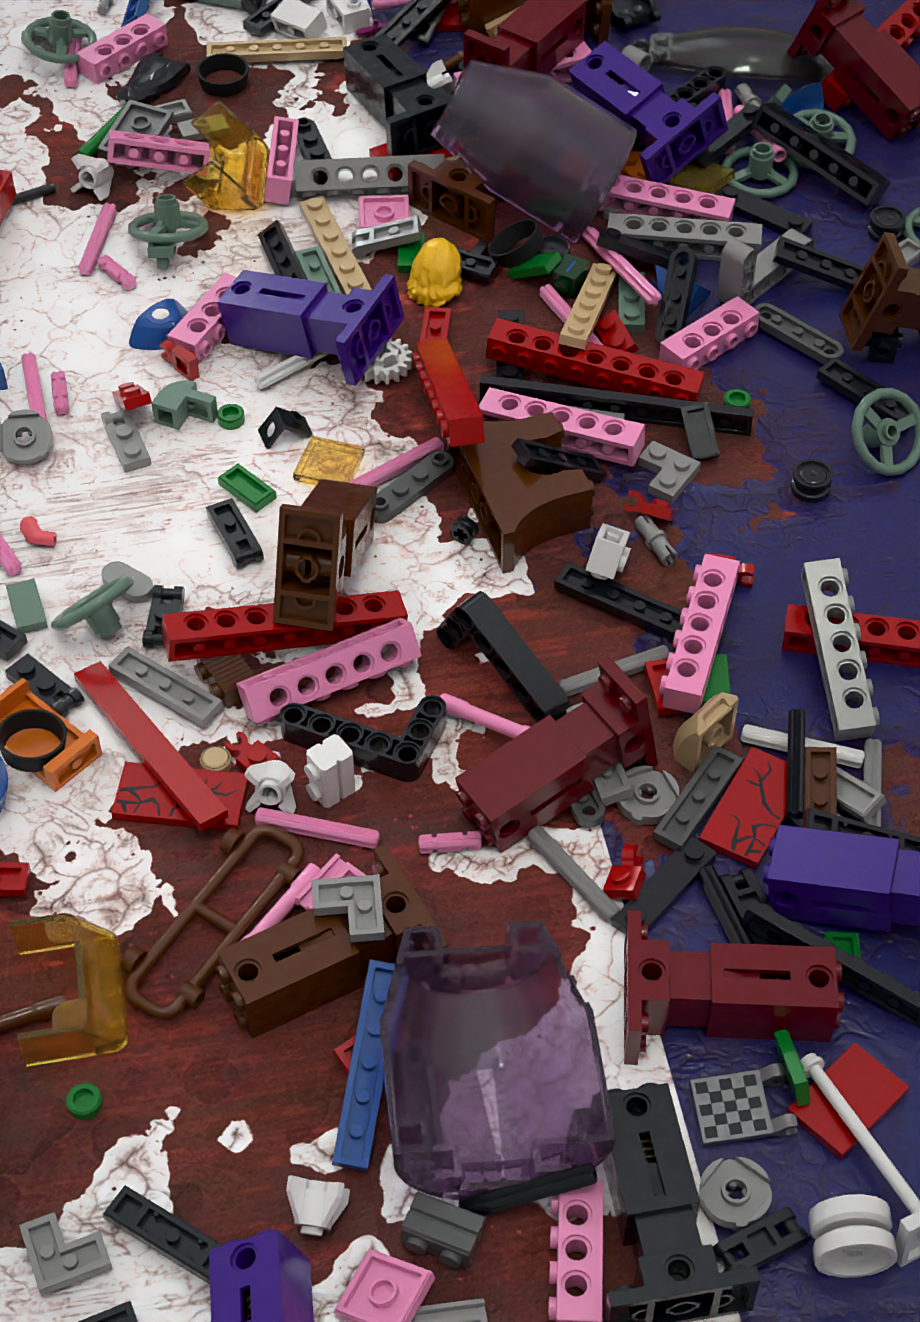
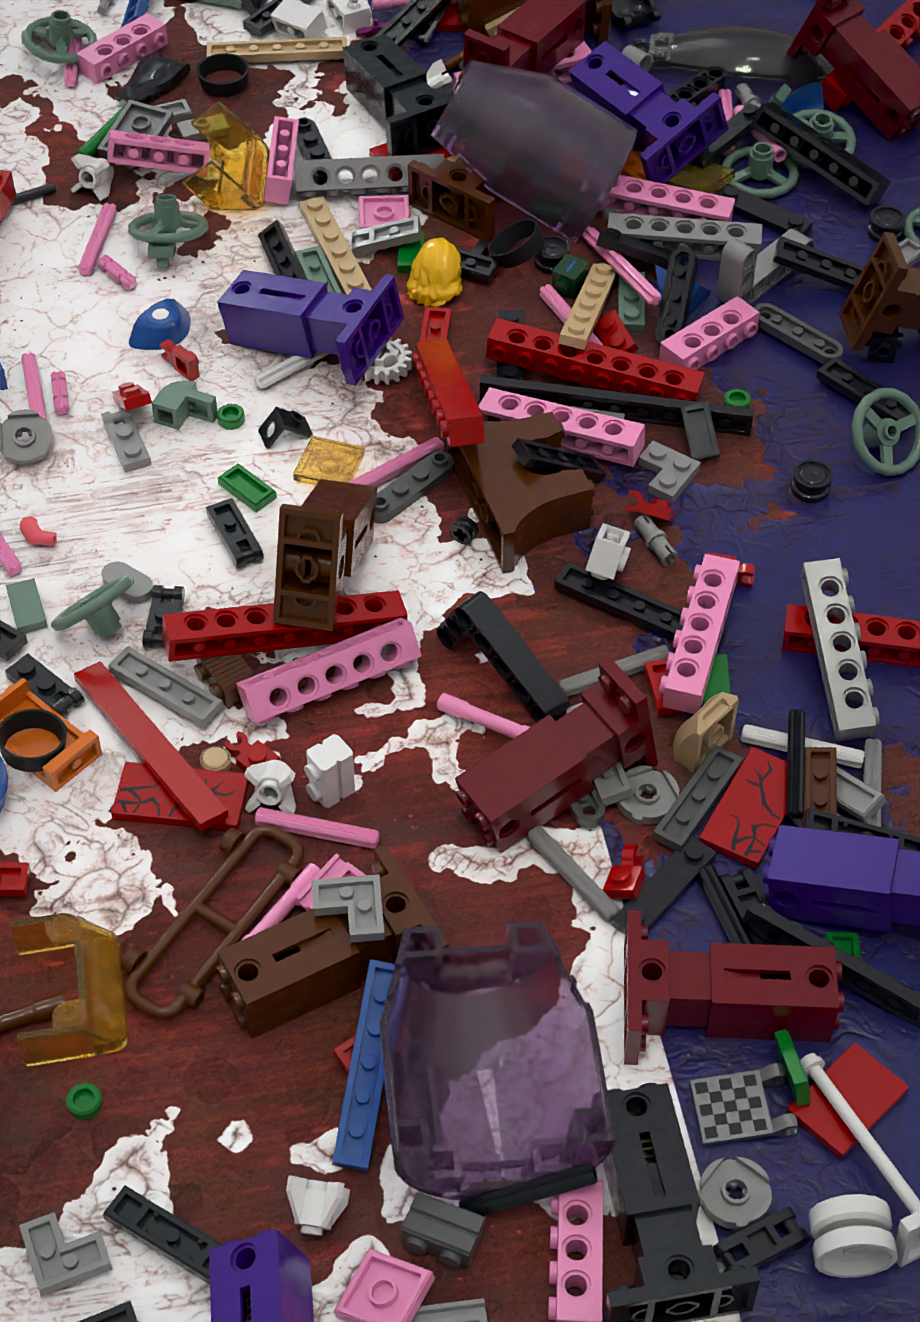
(203, 323): bright pink brick -> none
(372, 747): black beam -> none
(450, 842): bright pink axle -> none
(537, 265): green tile -> none

